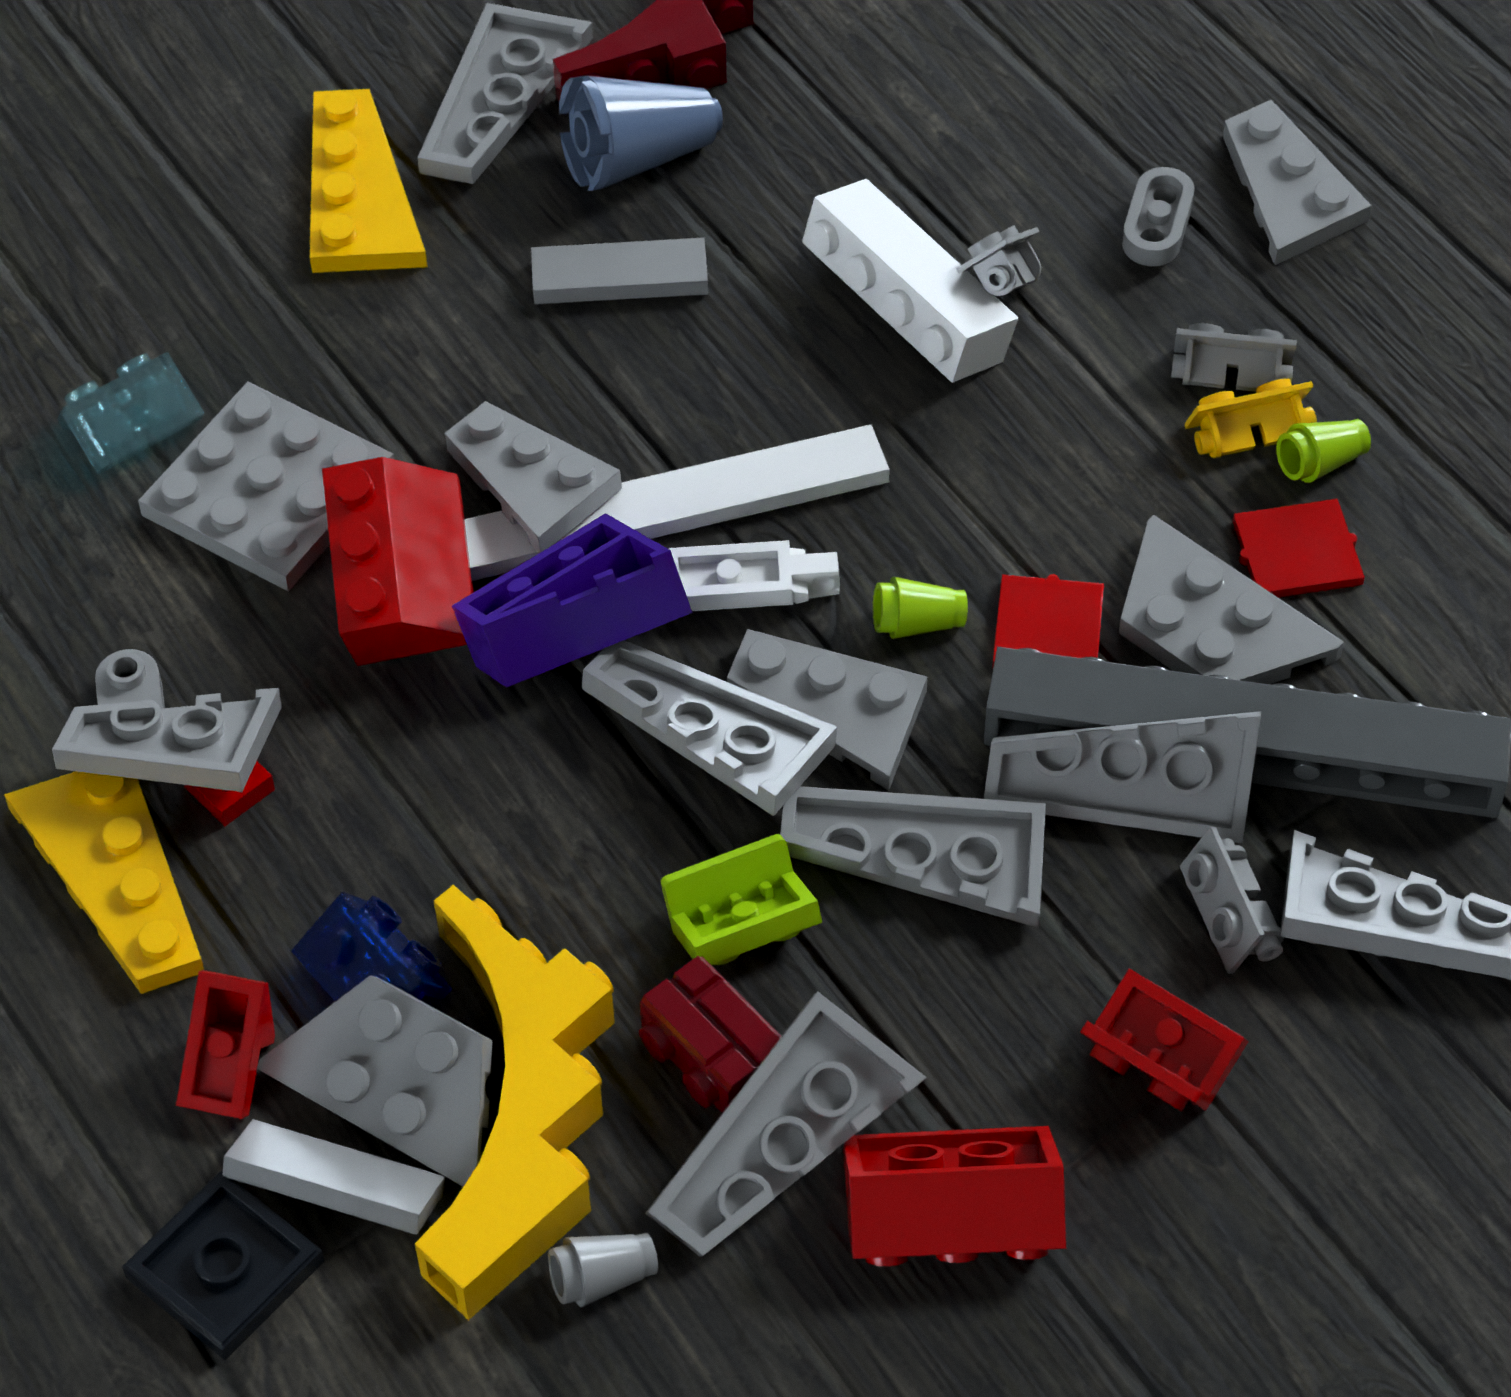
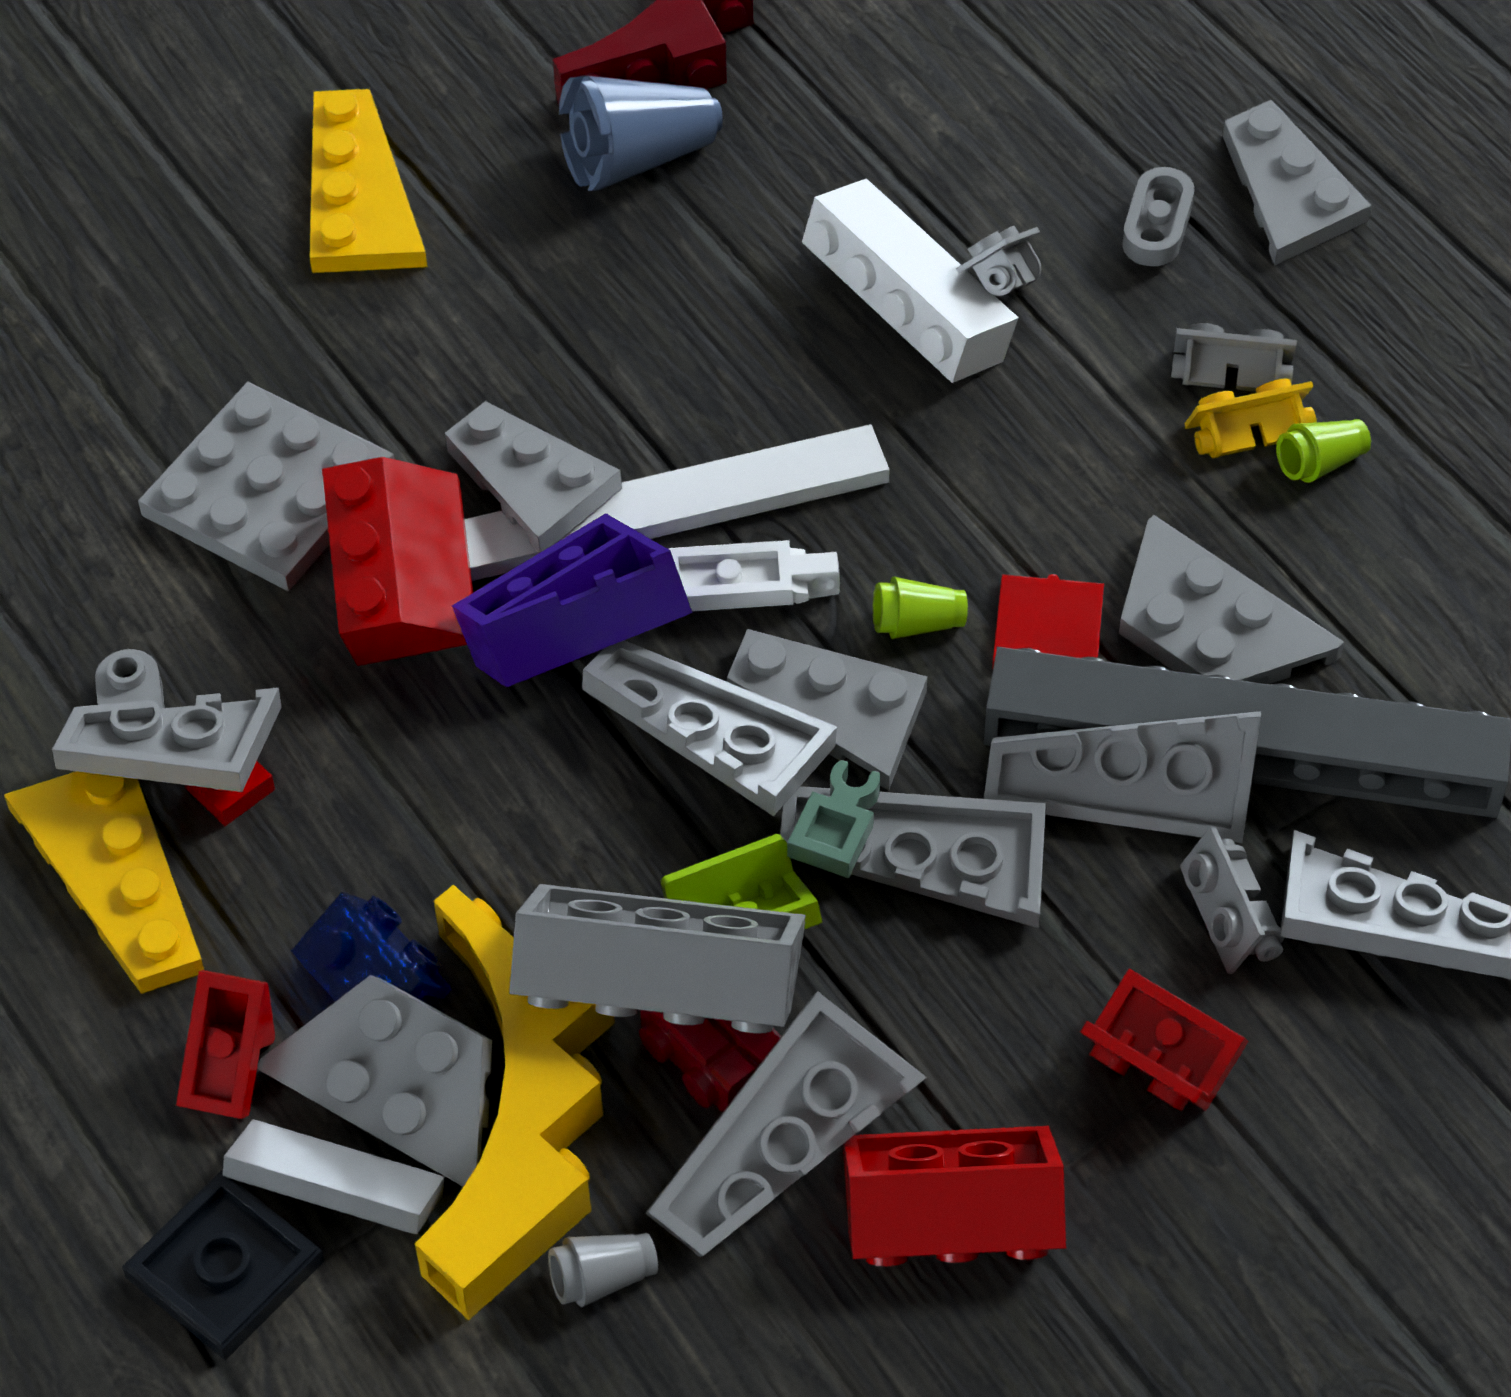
(131, 411): clear light blue bracket -> none
(497, 88): light grey wing -> none
(619, 270): light grey tile -> none
(656, 957): none -> light grey slope
(835, 827): none -> sand green plate
(1299, 548): red piece -> none

